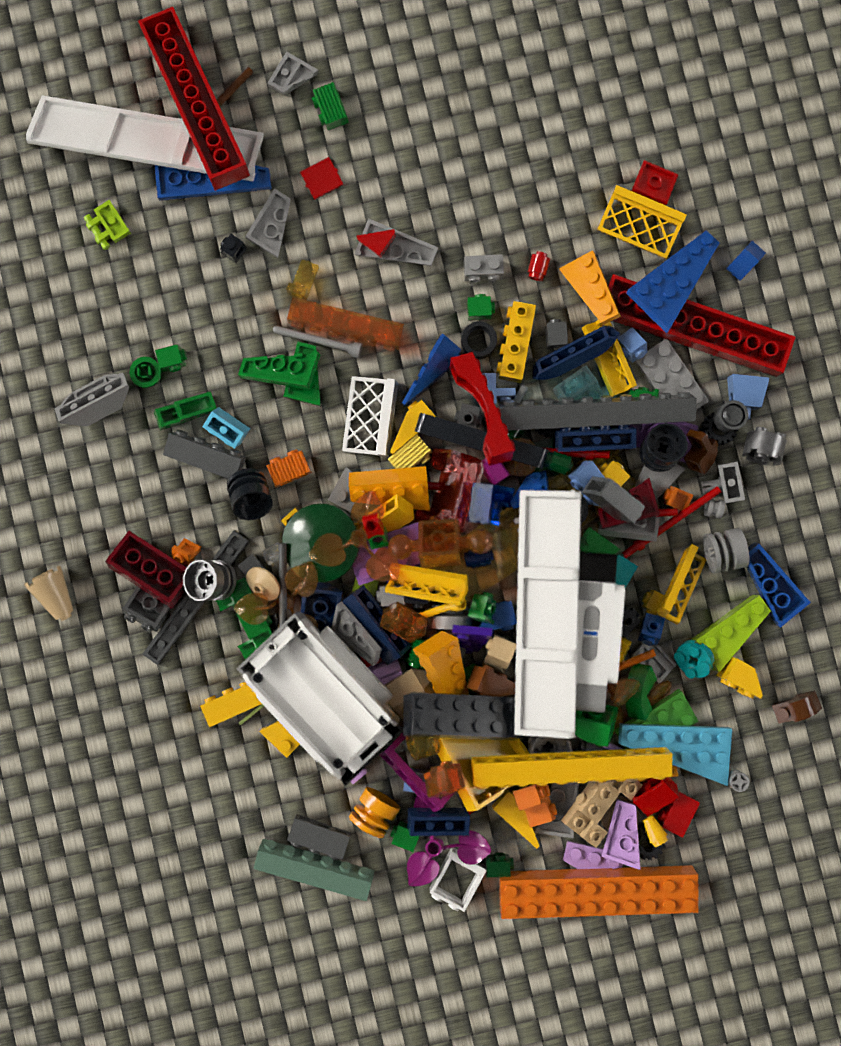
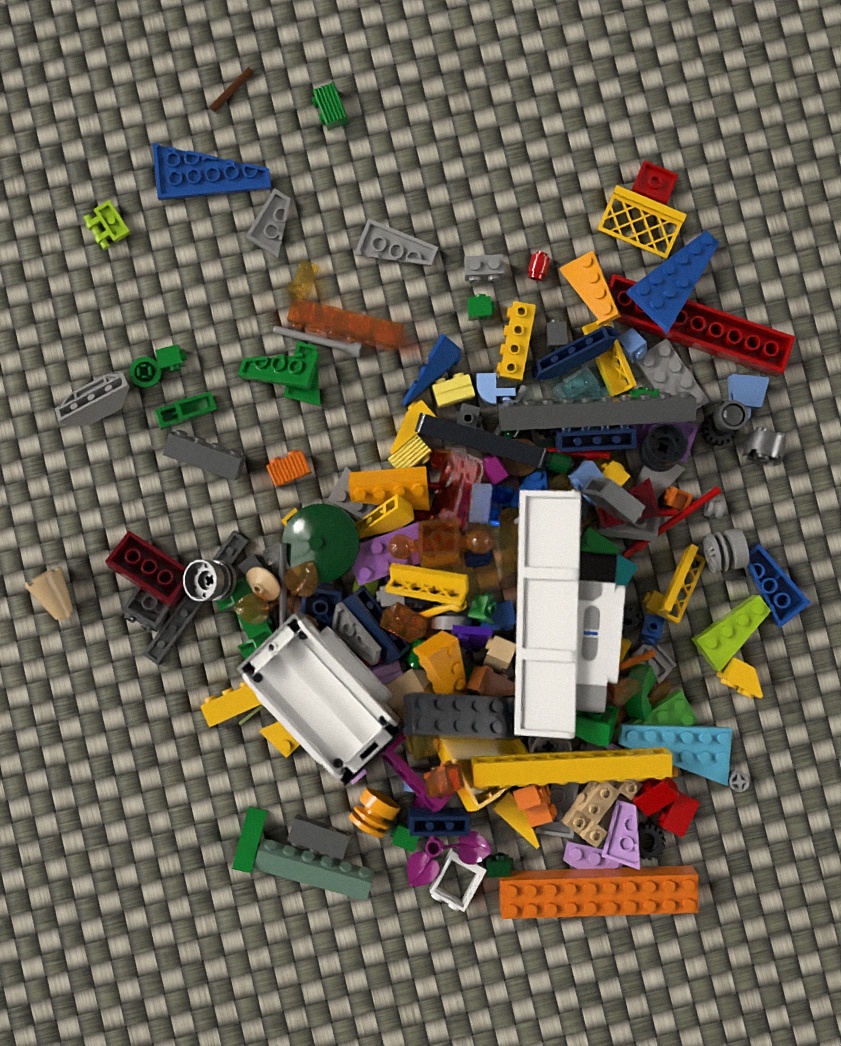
(126, 135): white piece -> none
(185, 552): orange bracket -> none
(194, 98): red brick -> none
(226, 427): medium azure brick -> none
(232, 248): black brick -> none
(249, 494): black wheel -> none
(250, 840): none -> green slope
(291, 74): light grey wing -> none
(321, 178): red piece -> none
(329, 548): clear orange plant -> none
(375, 528): red leg -> none
(378, 241): red slope -> none
(386, 416): white fence -> none
(453, 390): none -> light yellow brick
(468, 375): red arch -> none
(482, 326): black tyre -> none
(655, 831): yellow cone -> none
(688, 665): teal plate -> none
(702, 453): reddish brown brick -> none
(728, 482): light grey brick -> none
(746, 260): blue slope -> none
(797, 709): reddish brown brick -> none

